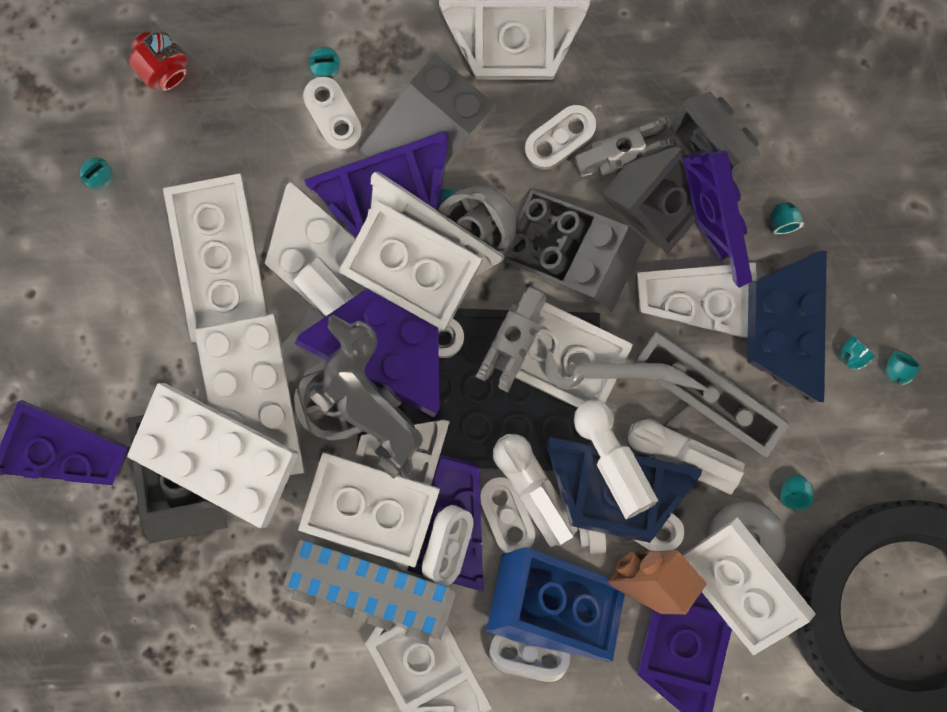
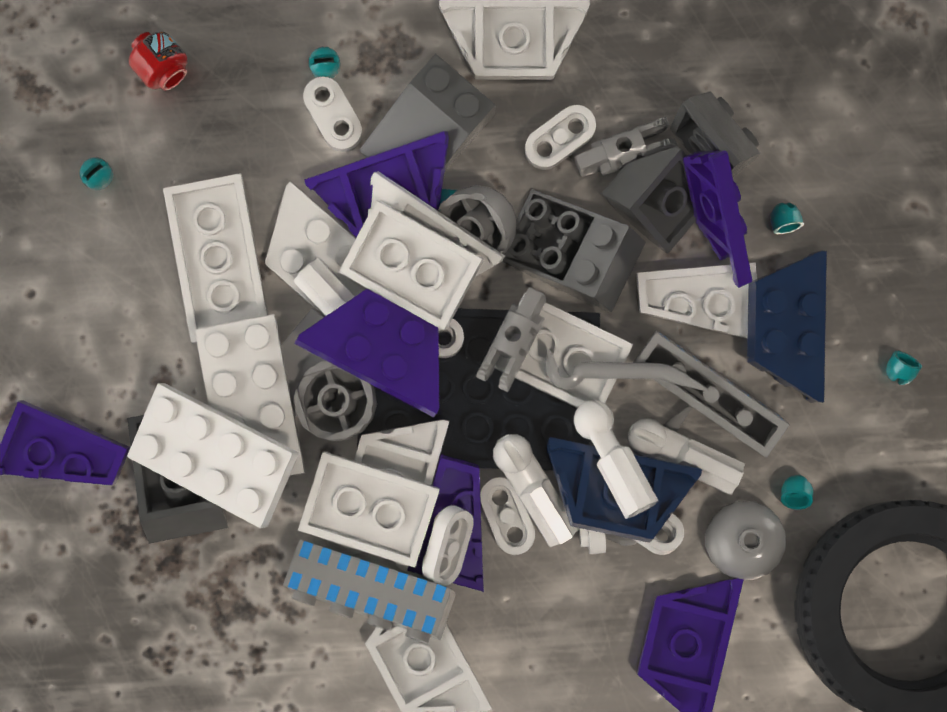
(361, 400): dark grey animal -> none
(528, 660): white plate -> none
(555, 605): blue slope -> none
(658, 580): nougat slope -> none
(748, 587): white plate -> none
(855, 354): teal hinge -> none

